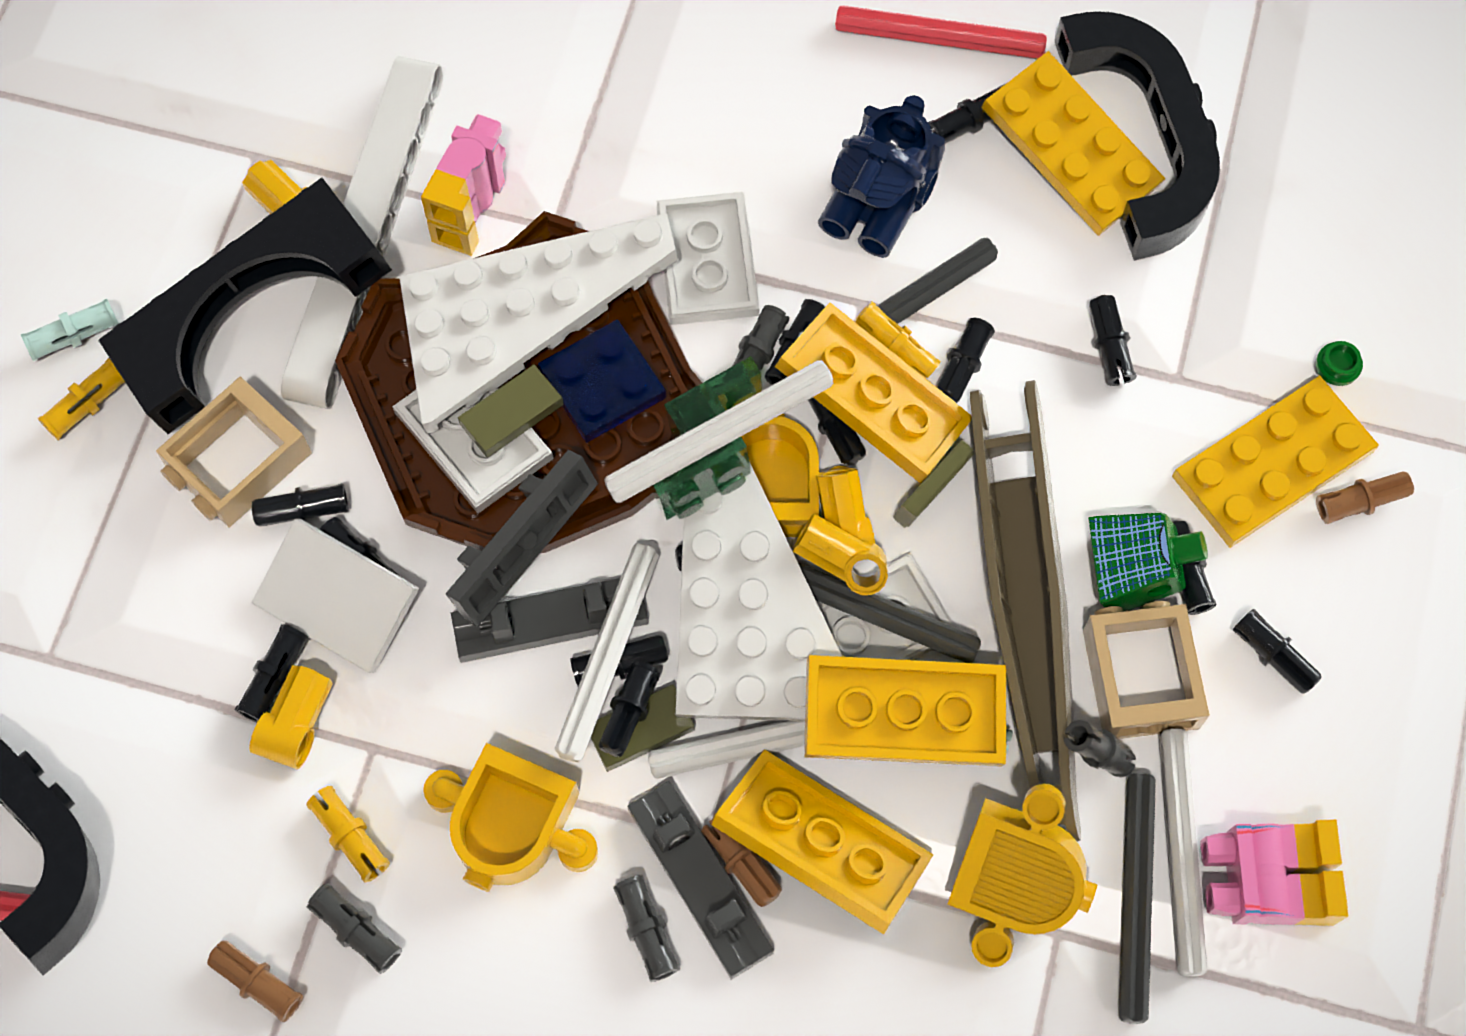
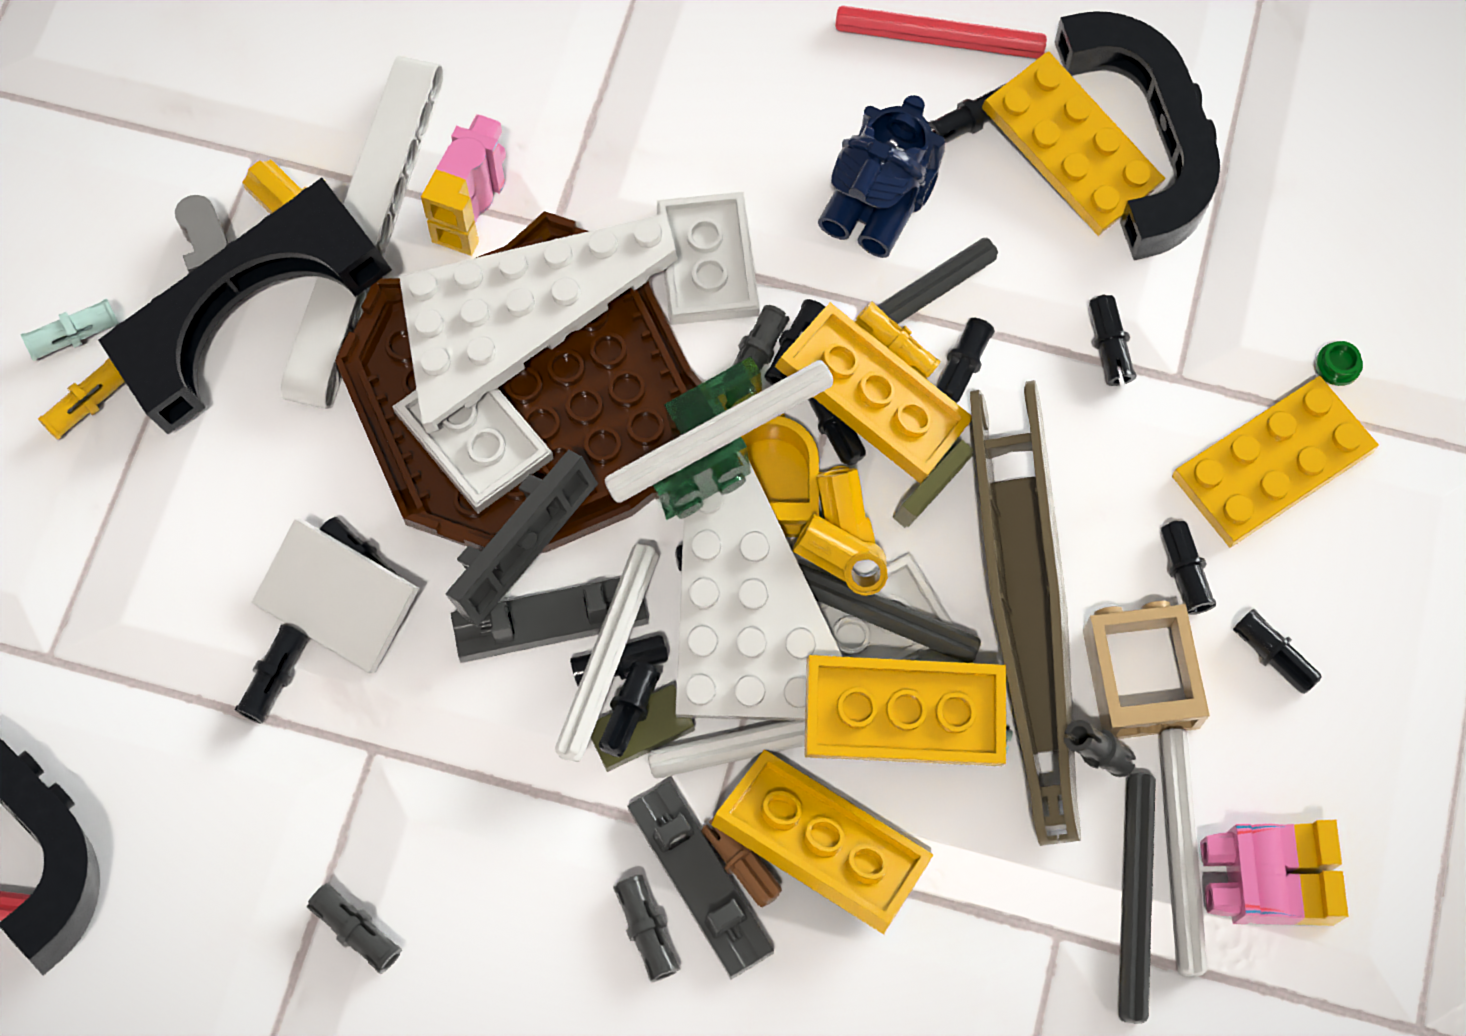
(201, 228): none -> light grey leg
(208, 426): tan window -> none
(254, 980): medium nougat axle -> none
(288, 729): yellow piece -> none
(300, 505): black axle -> none
(348, 834): yellow pin -> none
(509, 819): yellow piece -> none
(510, 411): olive tile -> none
(602, 380): clear blue plate -> none
(1021, 873): yellow piece -> none
(1141, 557): green torso -> none
(1364, 496): medium nougat axle -> none

